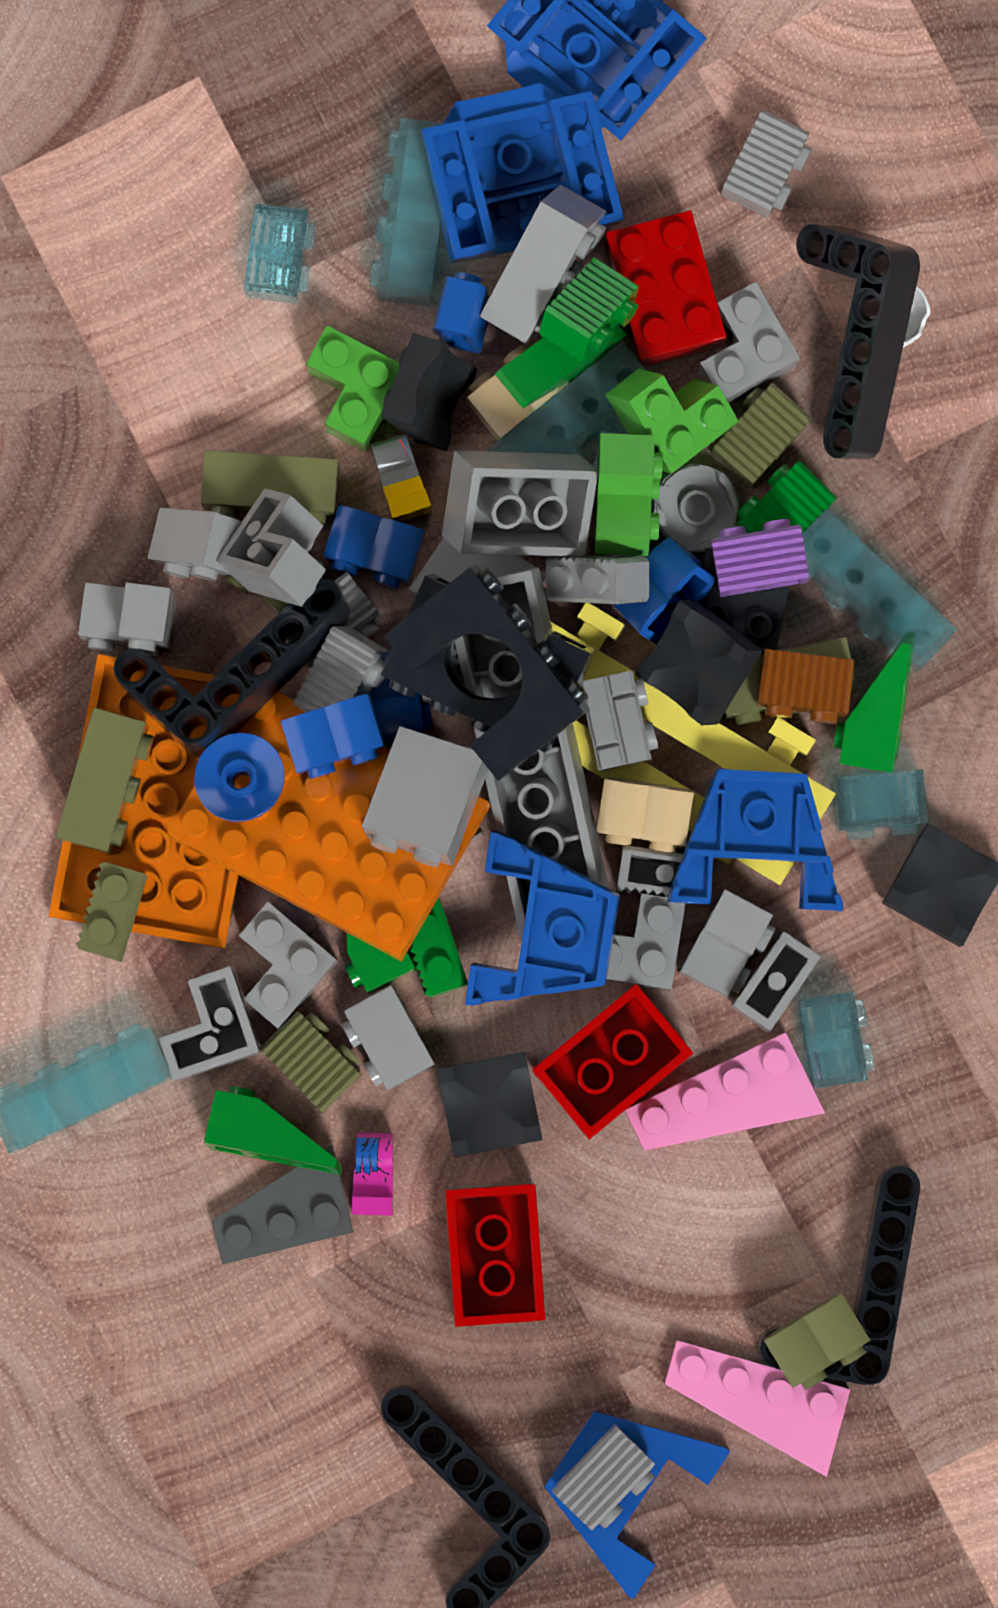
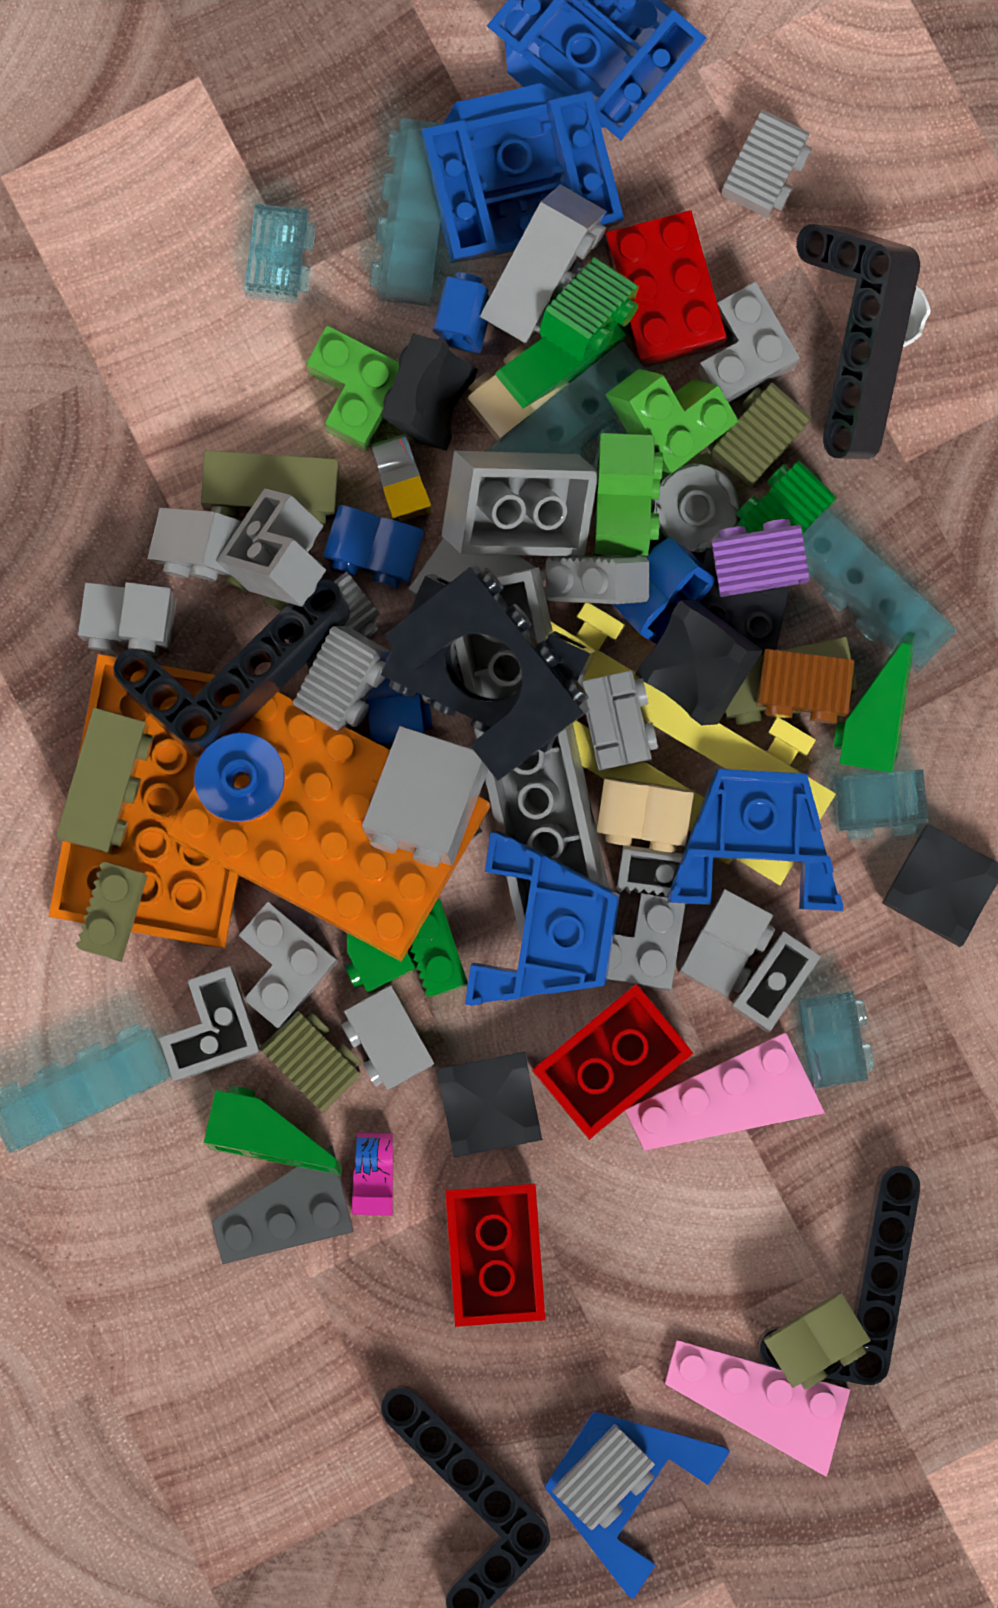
(333, 735): blue brick -> none

